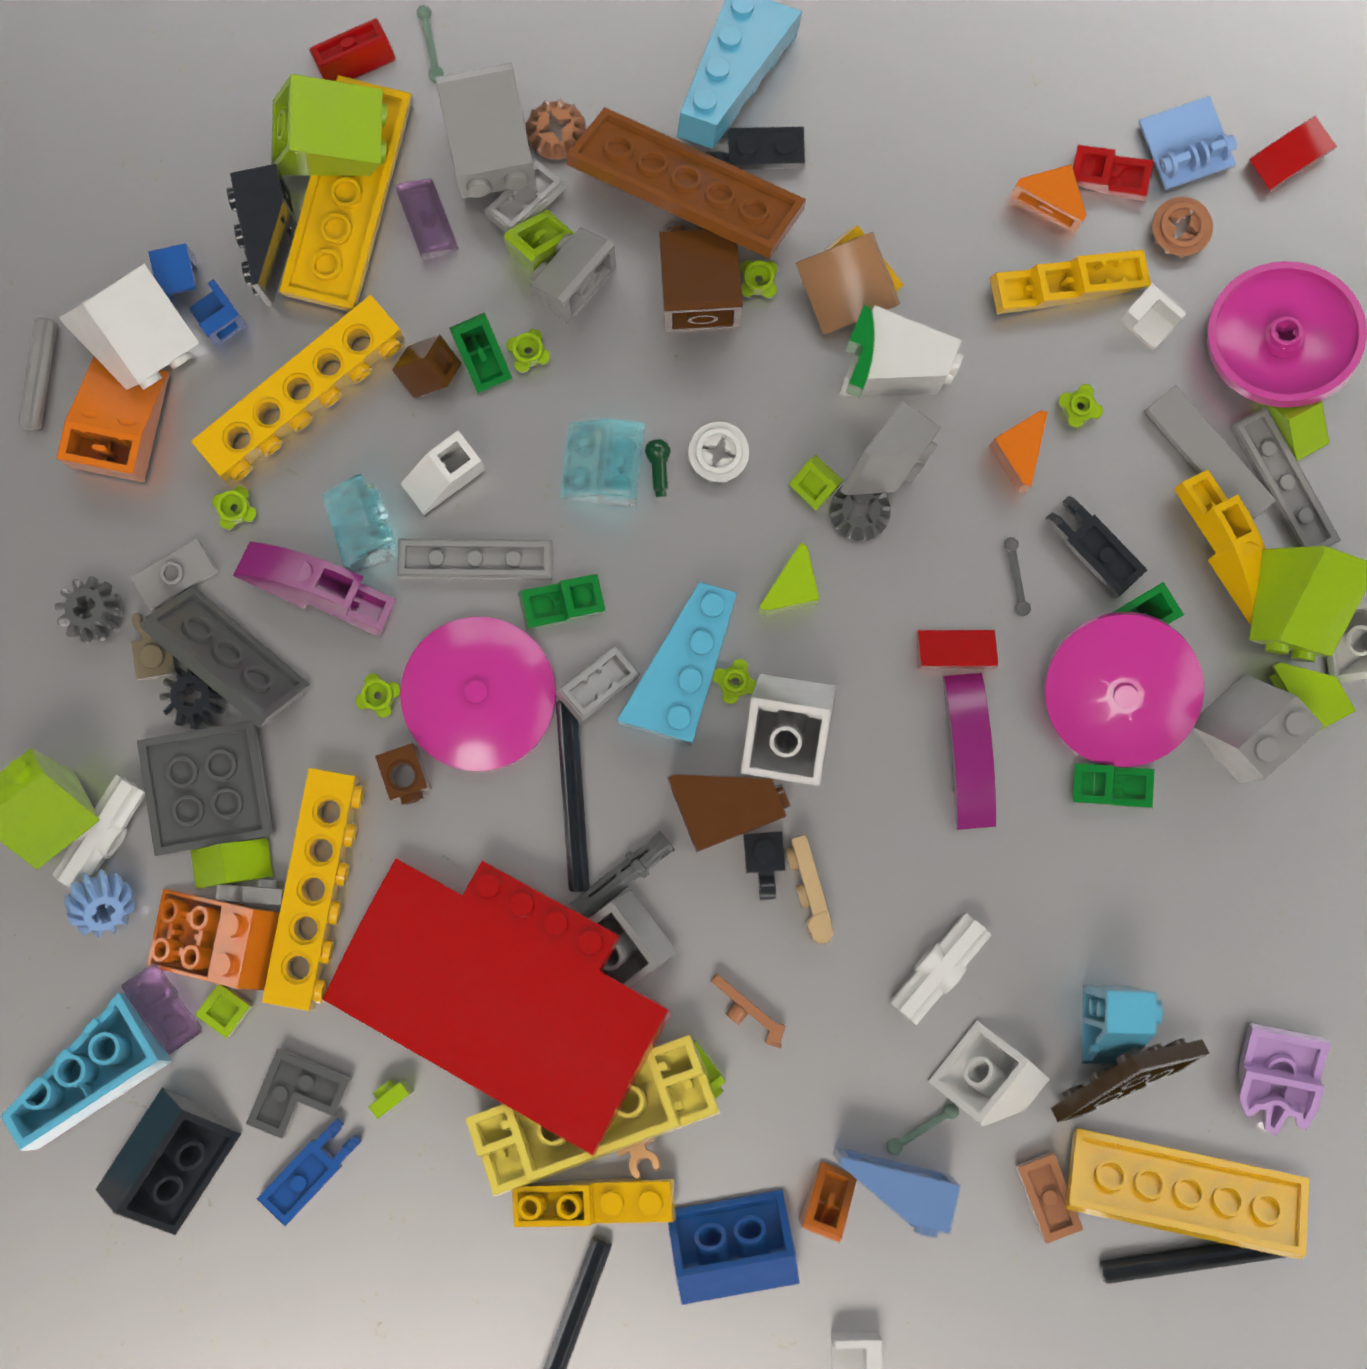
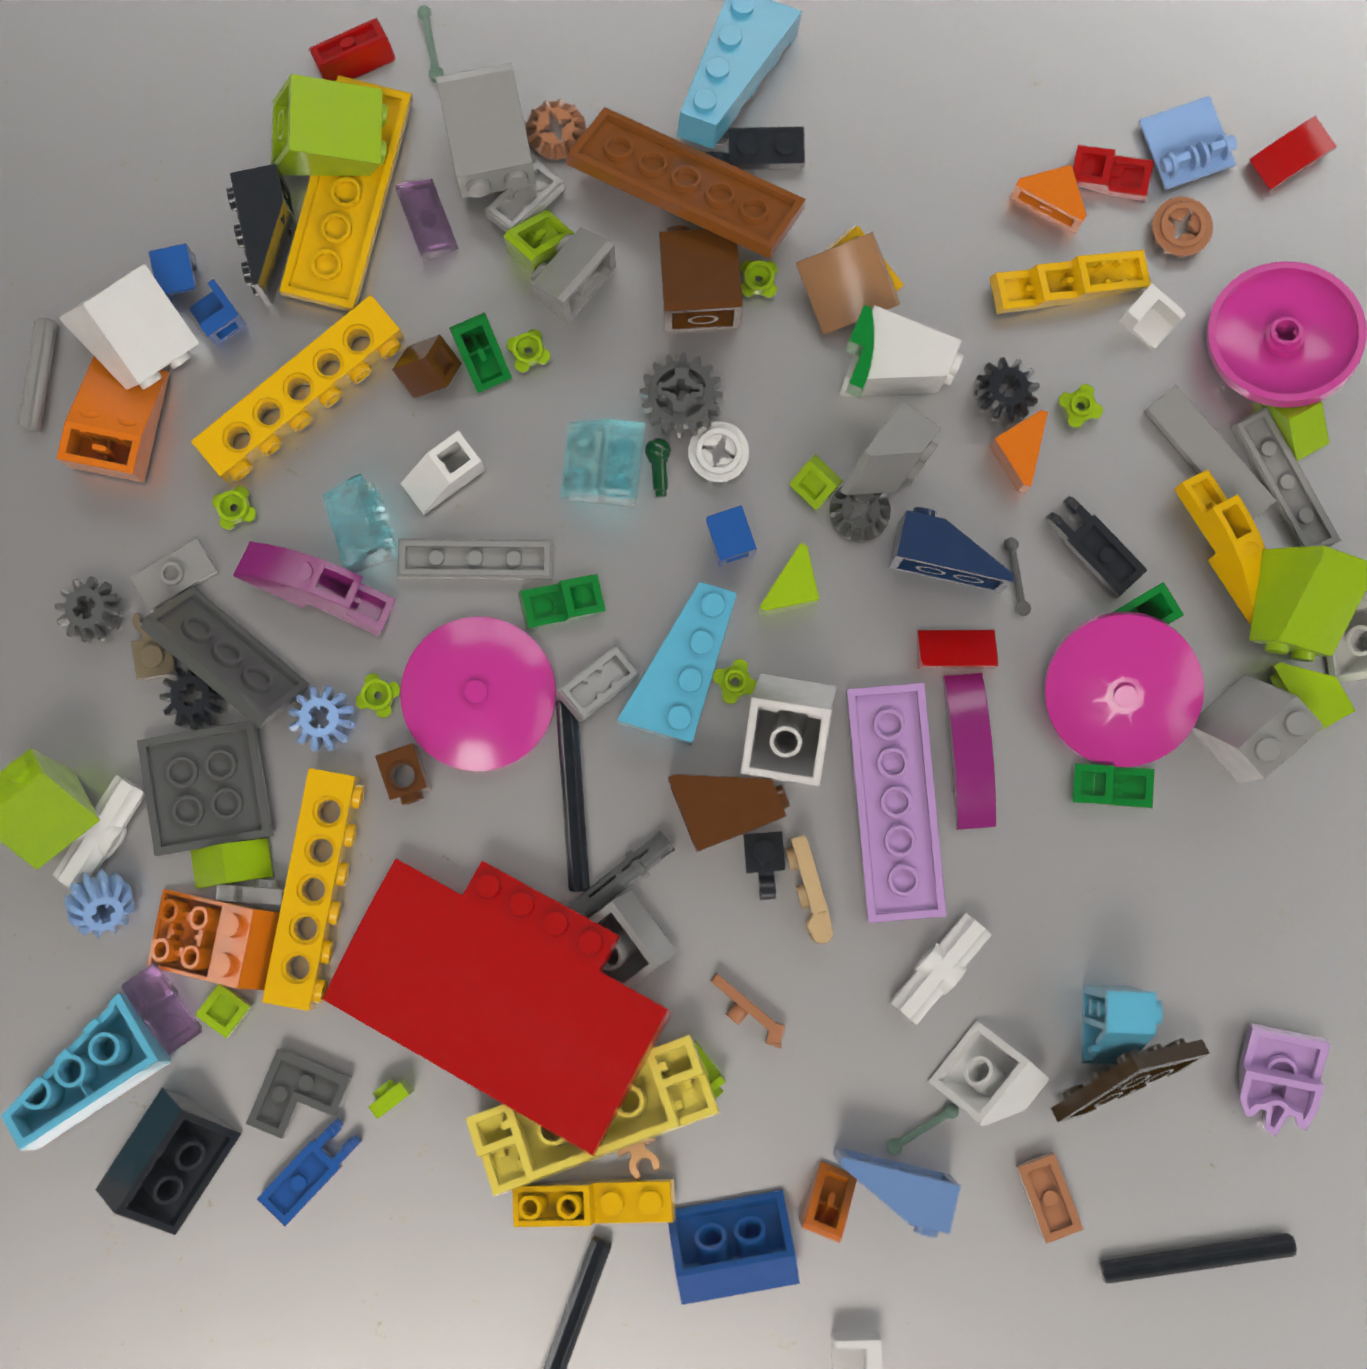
(308, 720): none -> light blue gear
(696, 397): none -> dark grey gear
(731, 535): none -> blue panel
(895, 803): none -> lavender plate
(941, 551): none -> dark blue slope
(1016, 380): none -> black gear
(1188, 1193): yellow plate -> none

